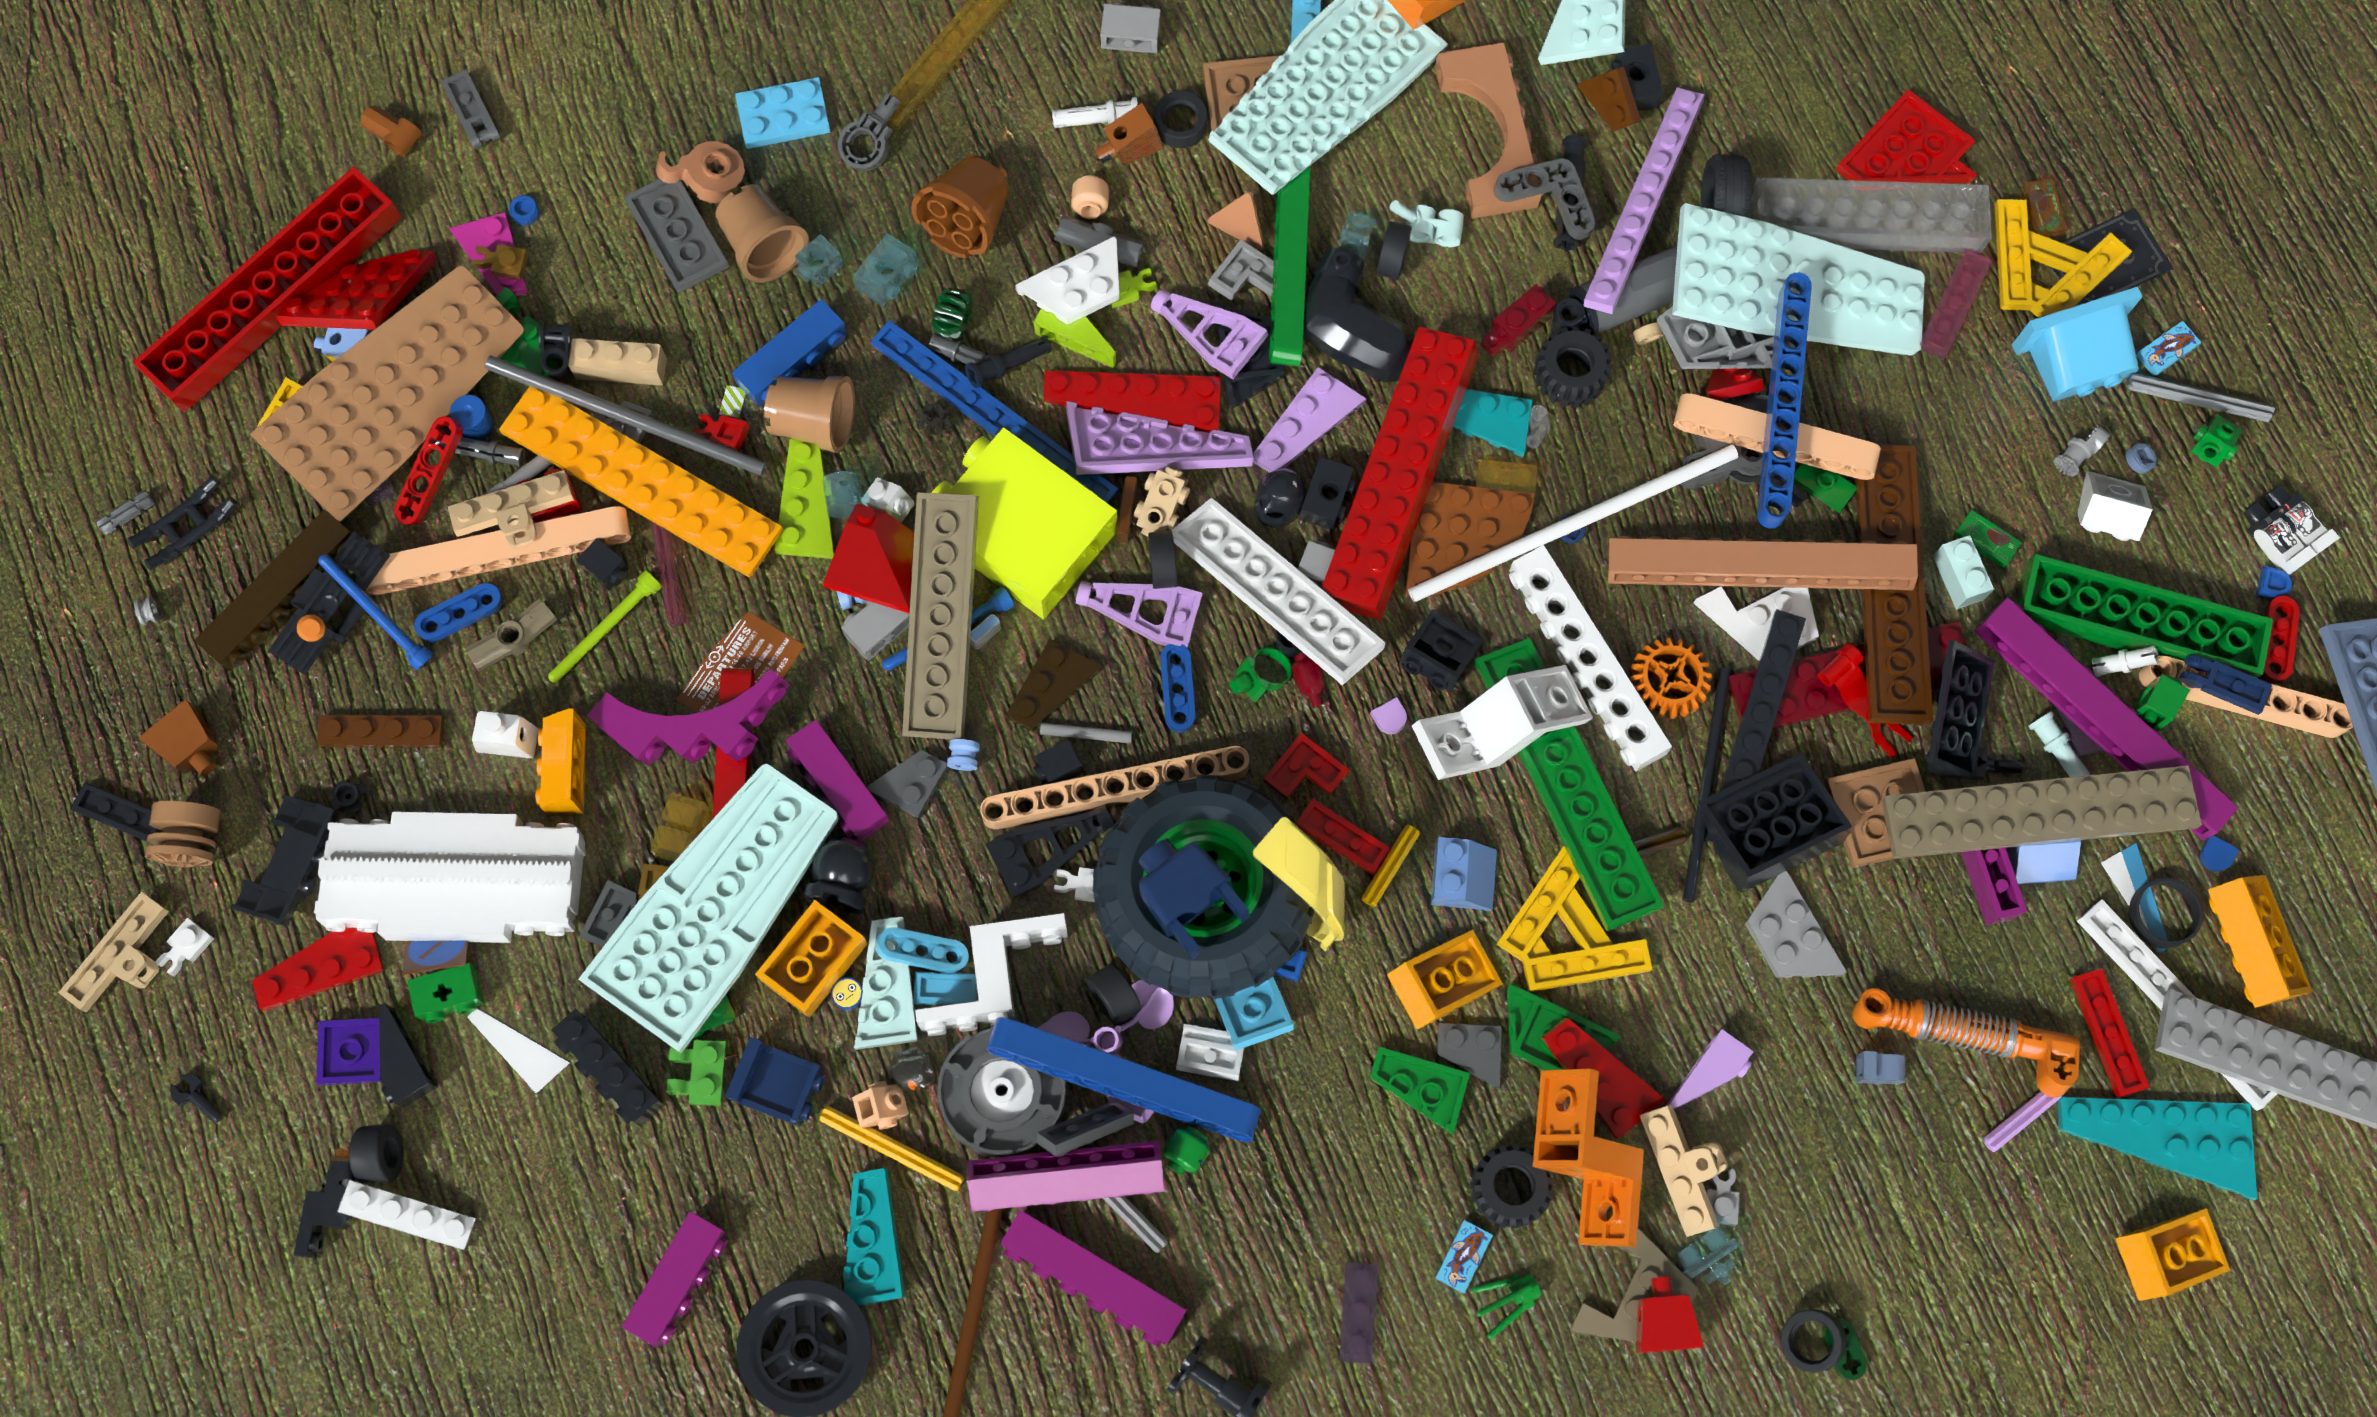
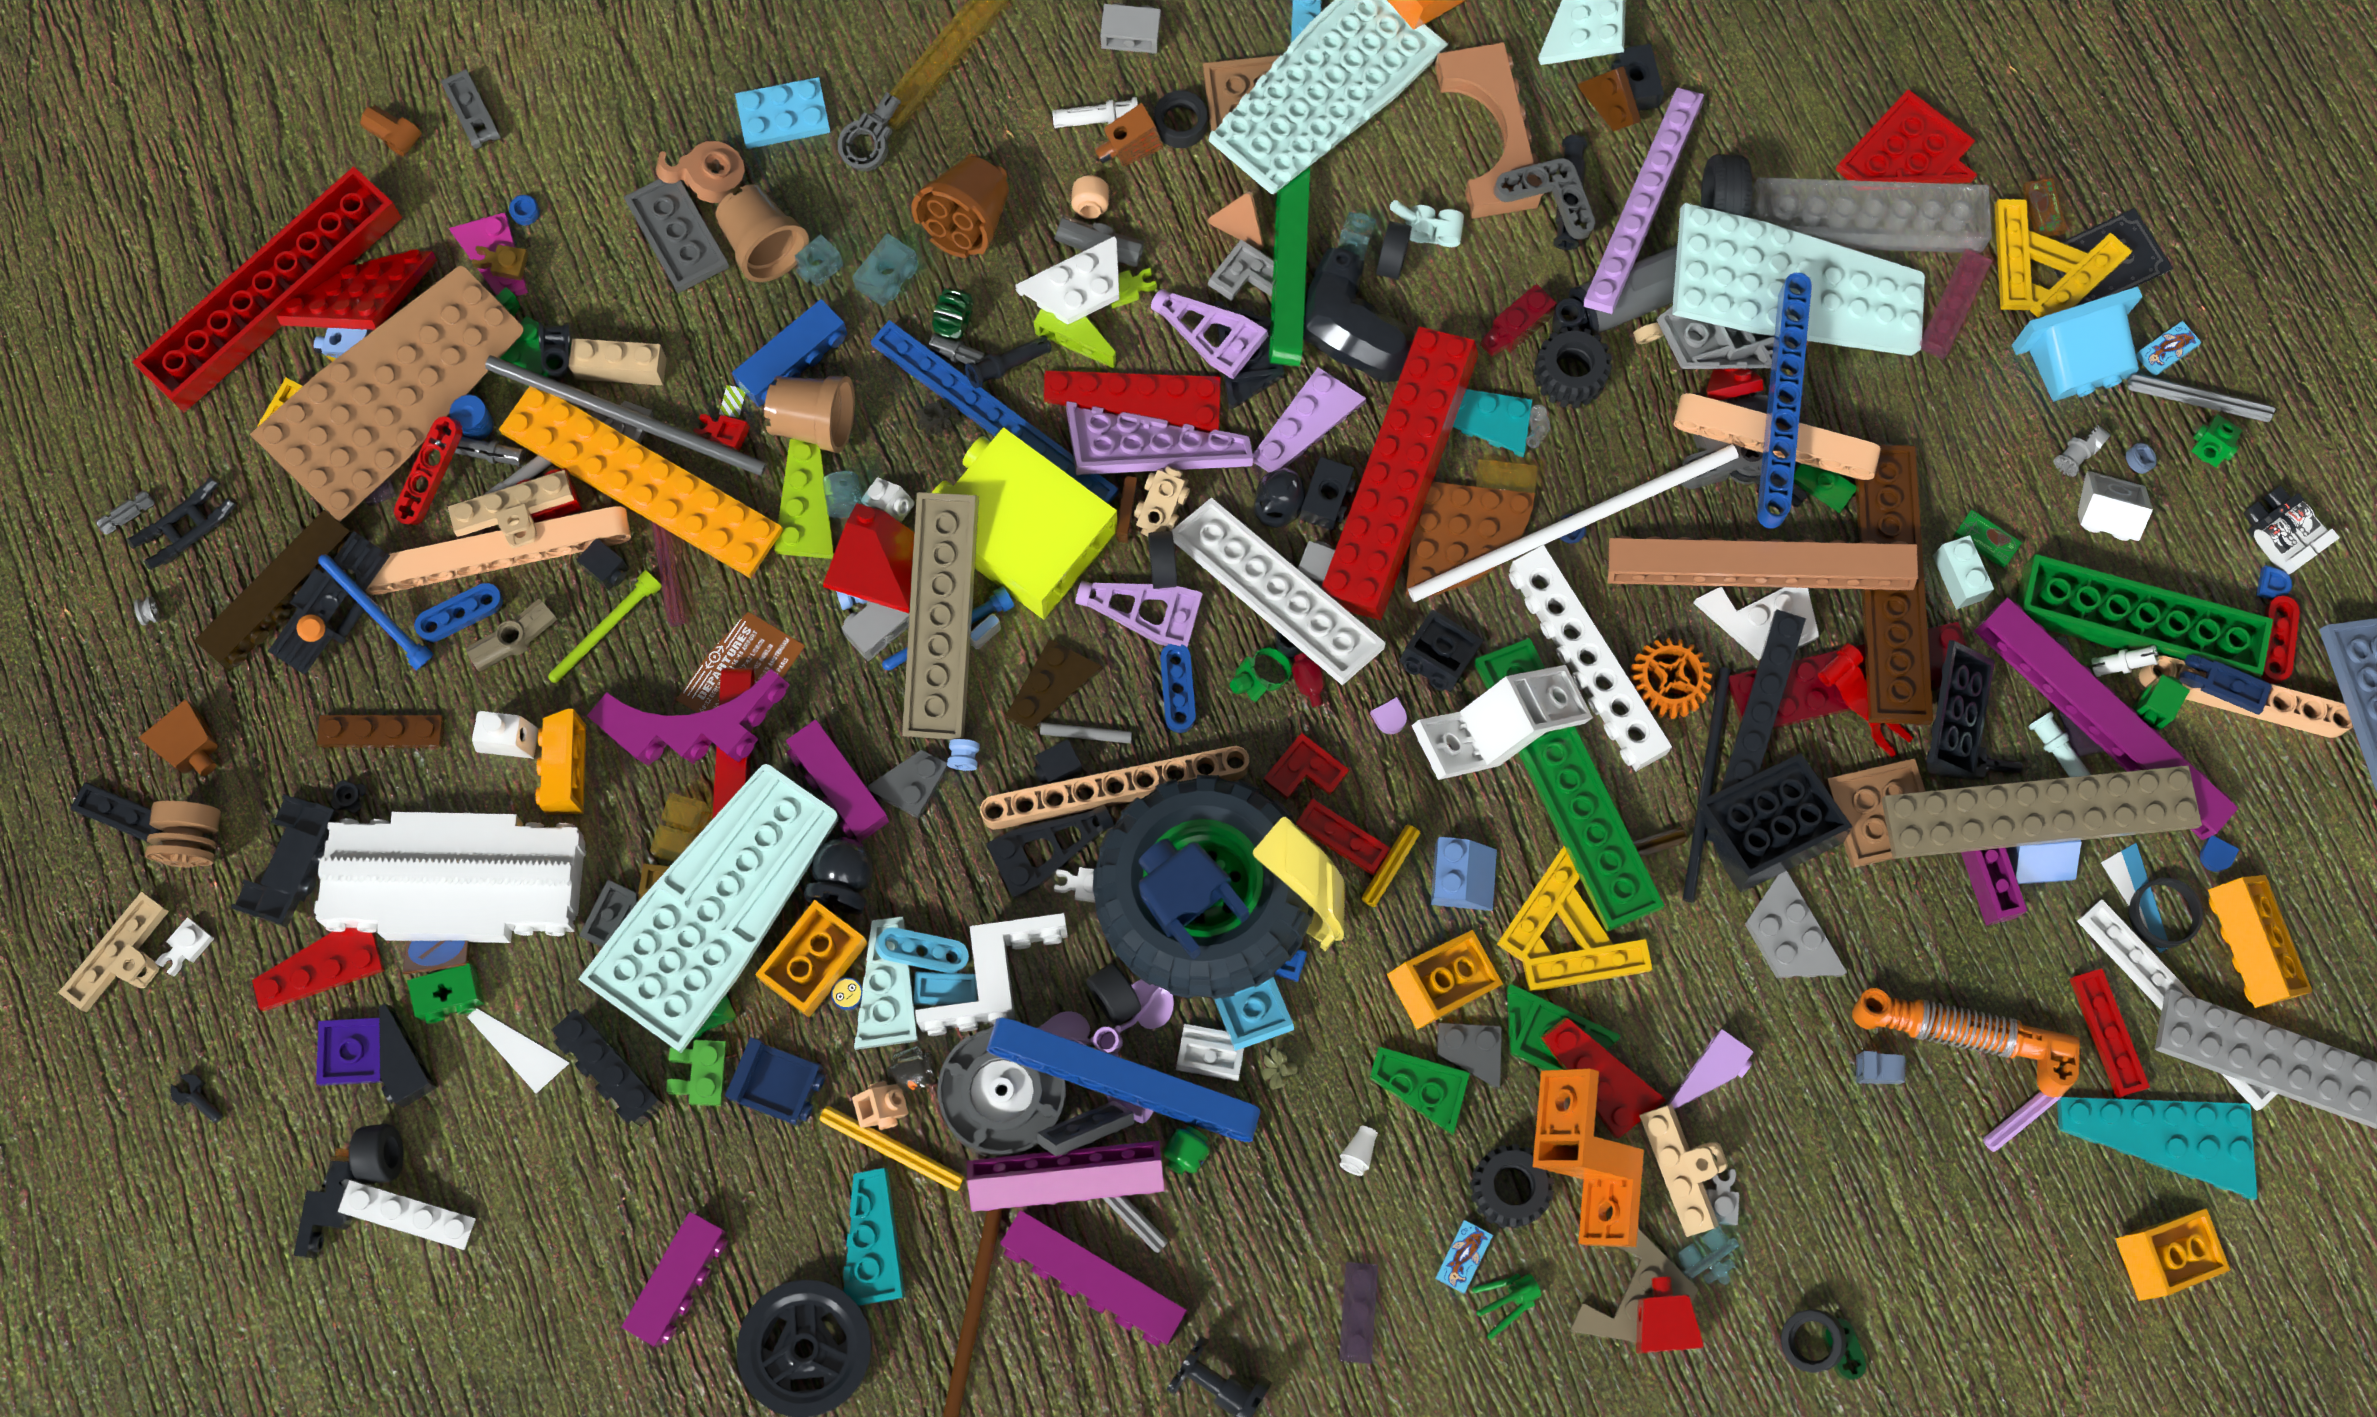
(1277, 1068): none -> olive plant
(1358, 1153): none -> white cone

